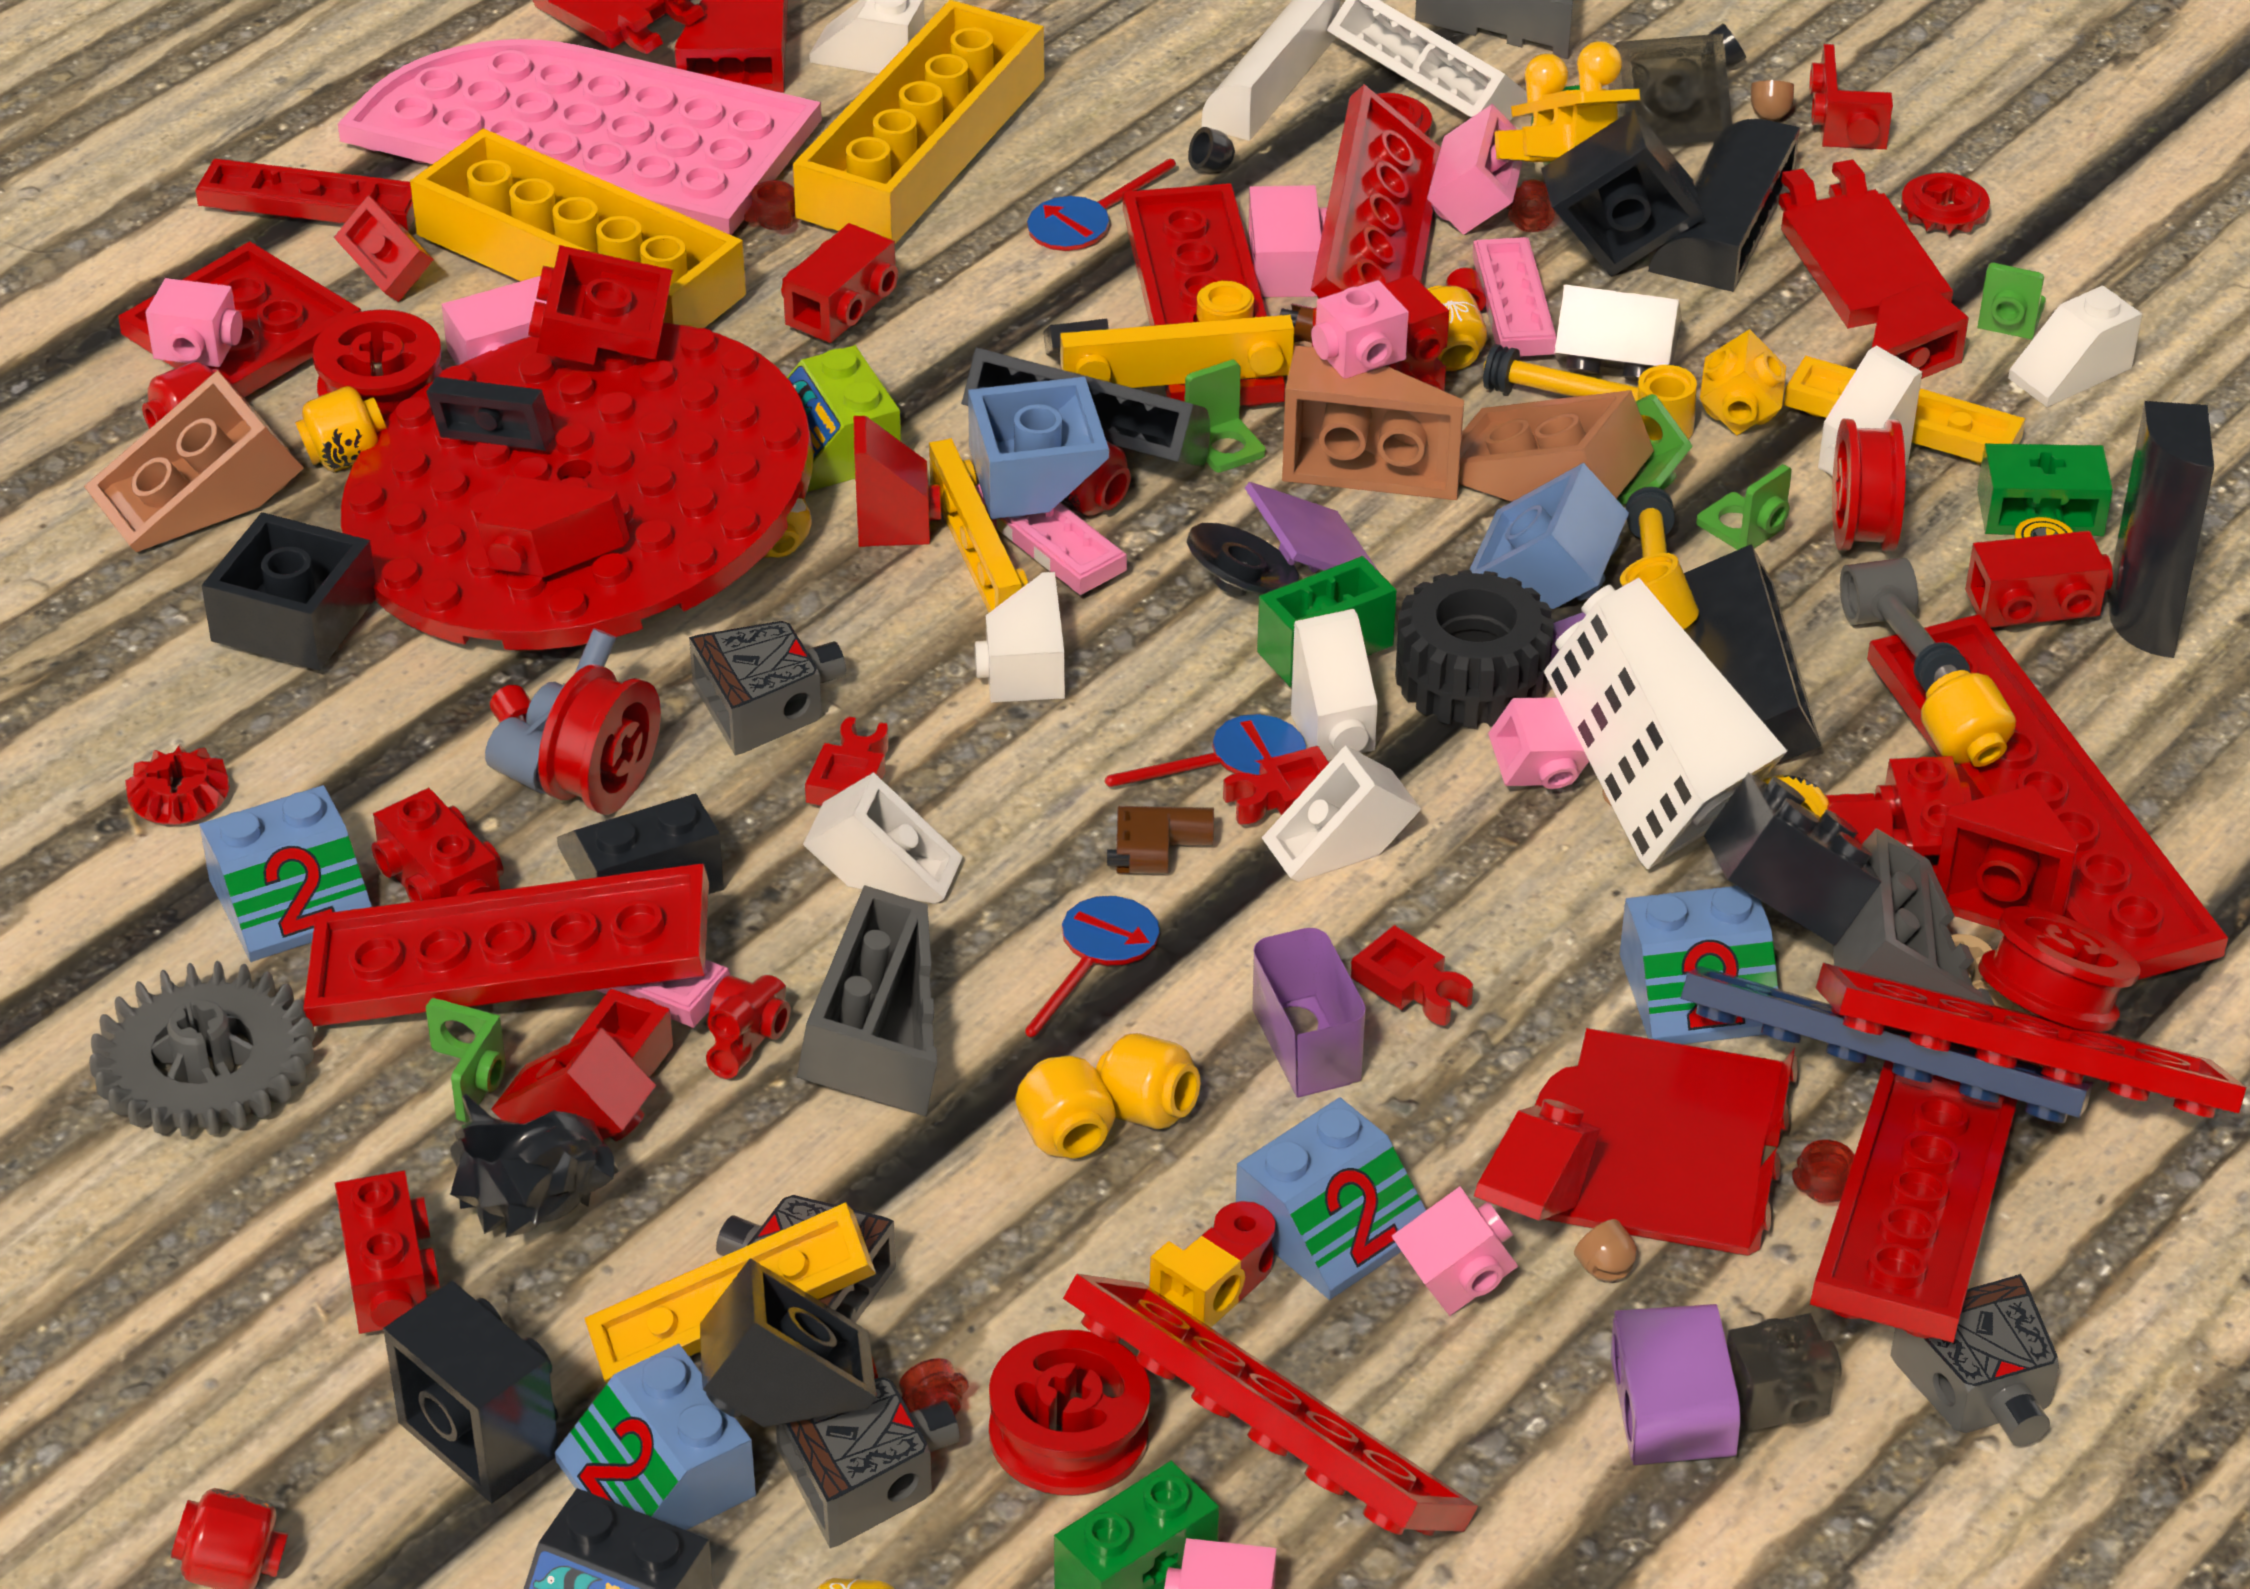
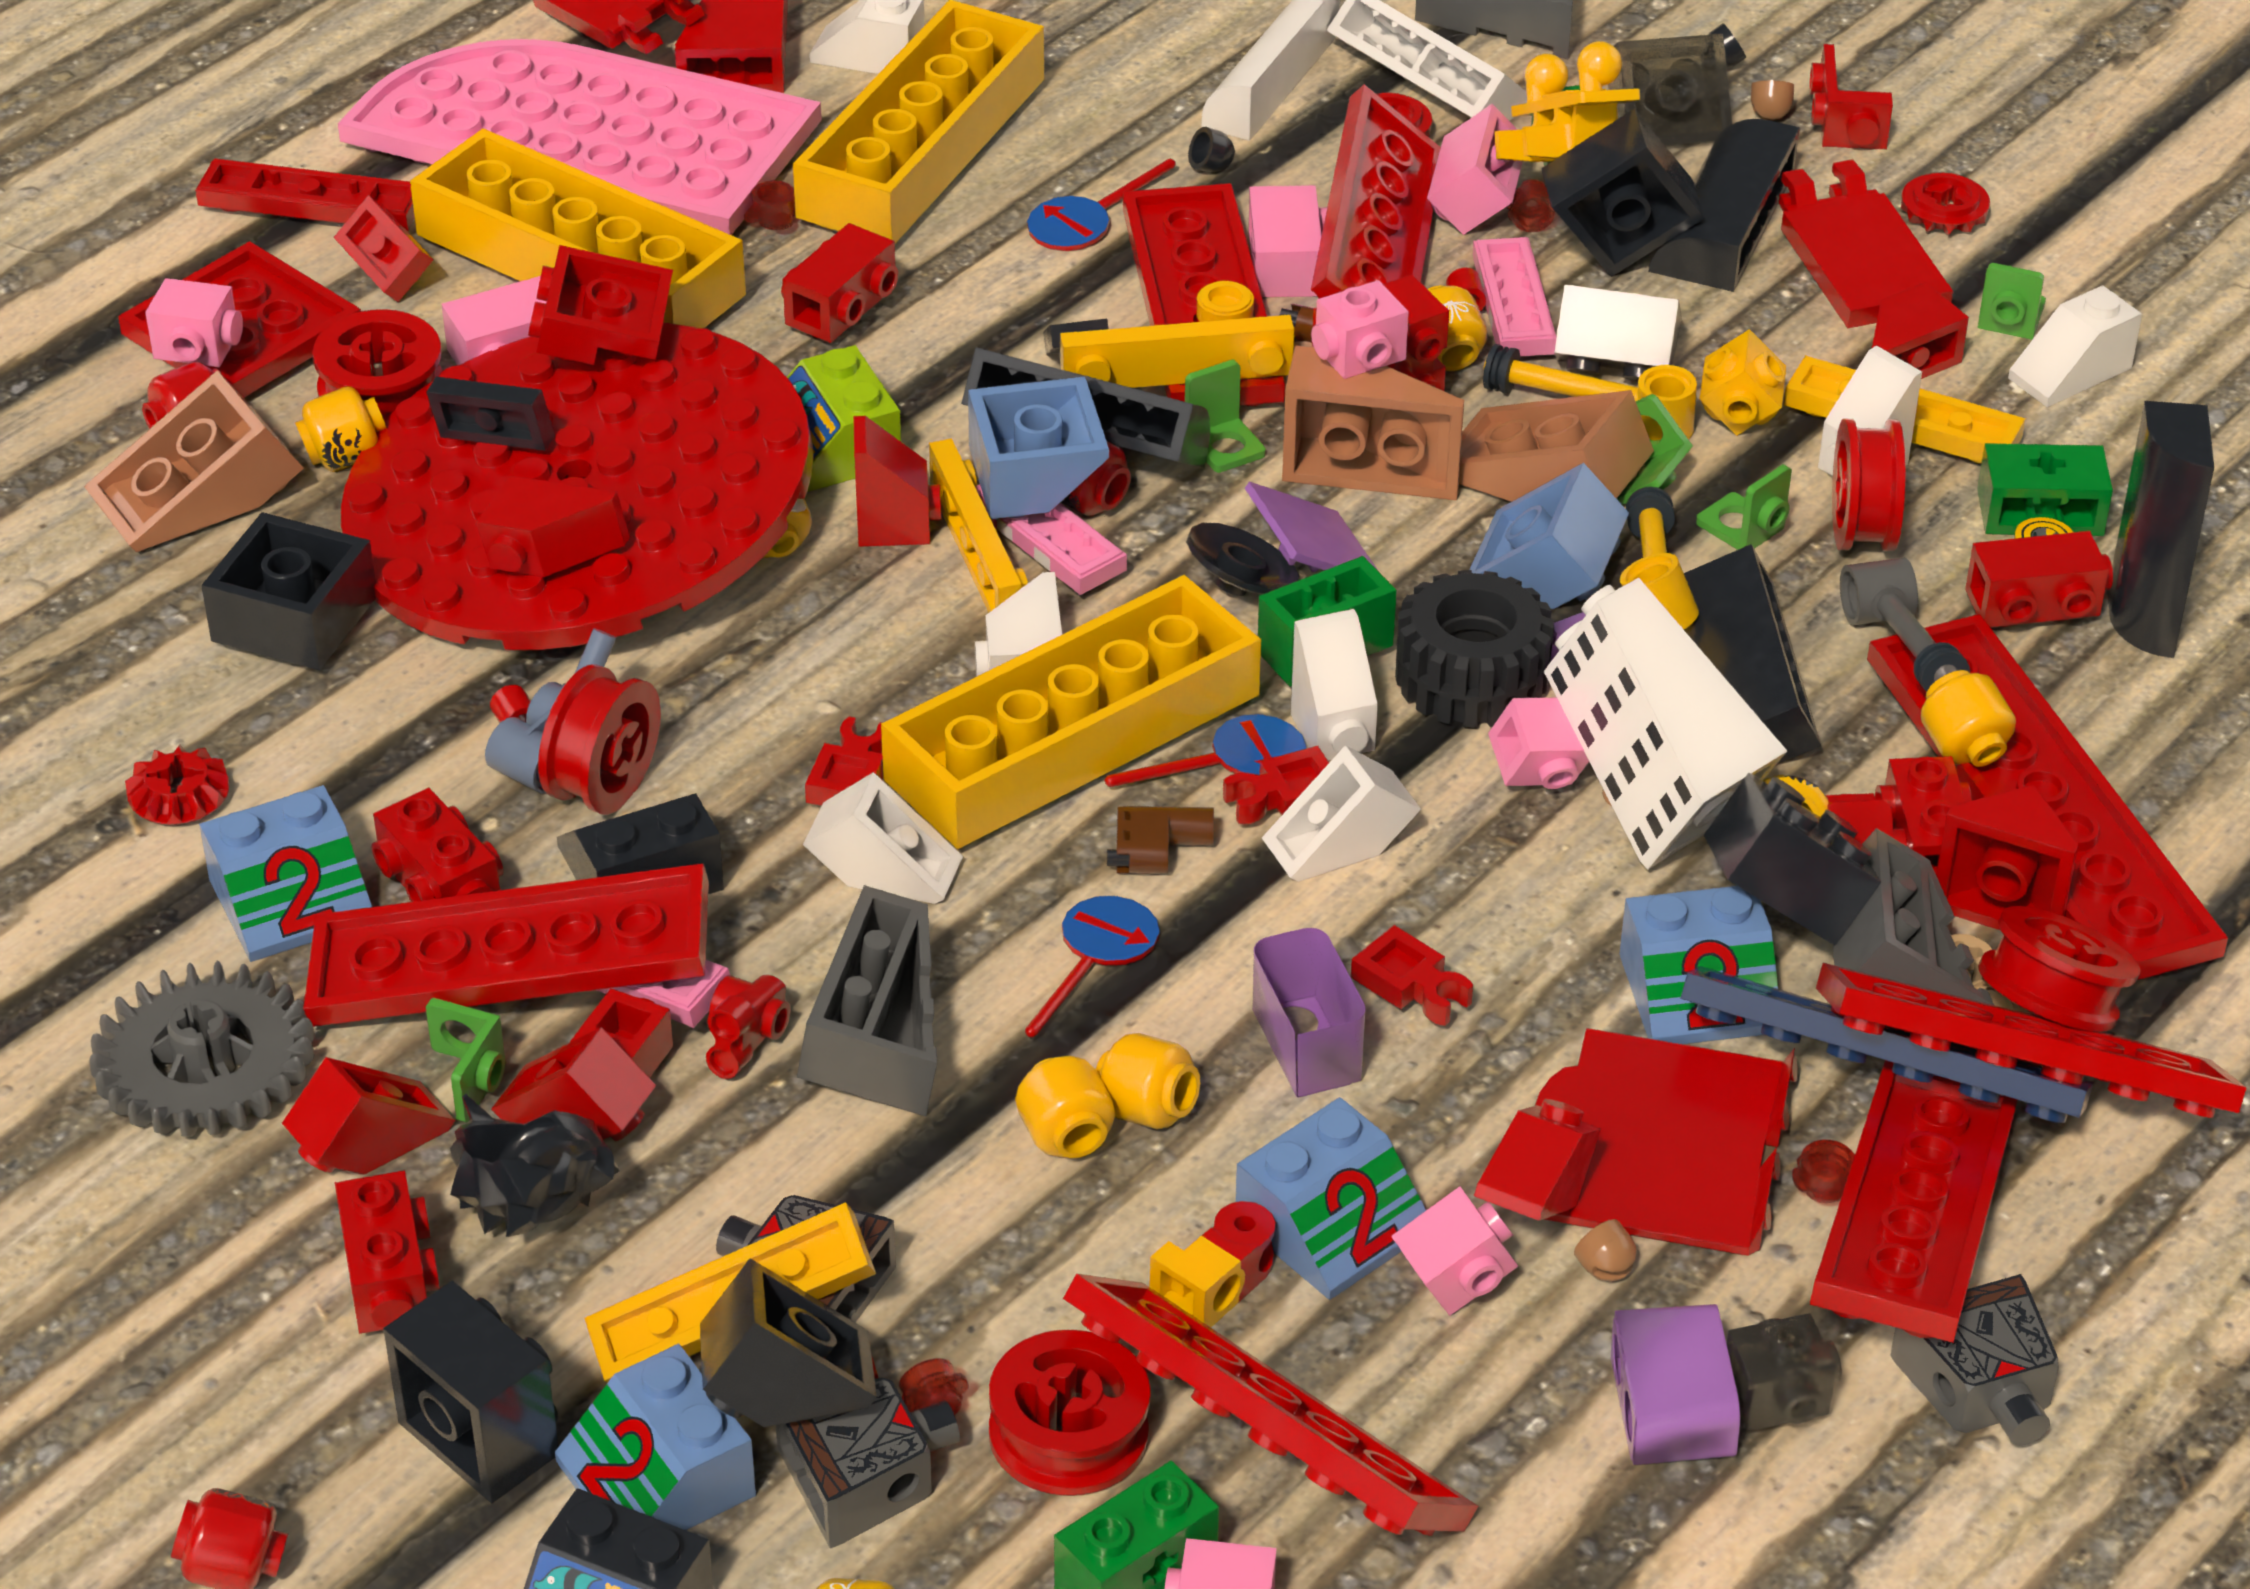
(362, 1117): none -> red slope
(761, 681): dark grey torso -> none
(1070, 710): none -> yellow brick

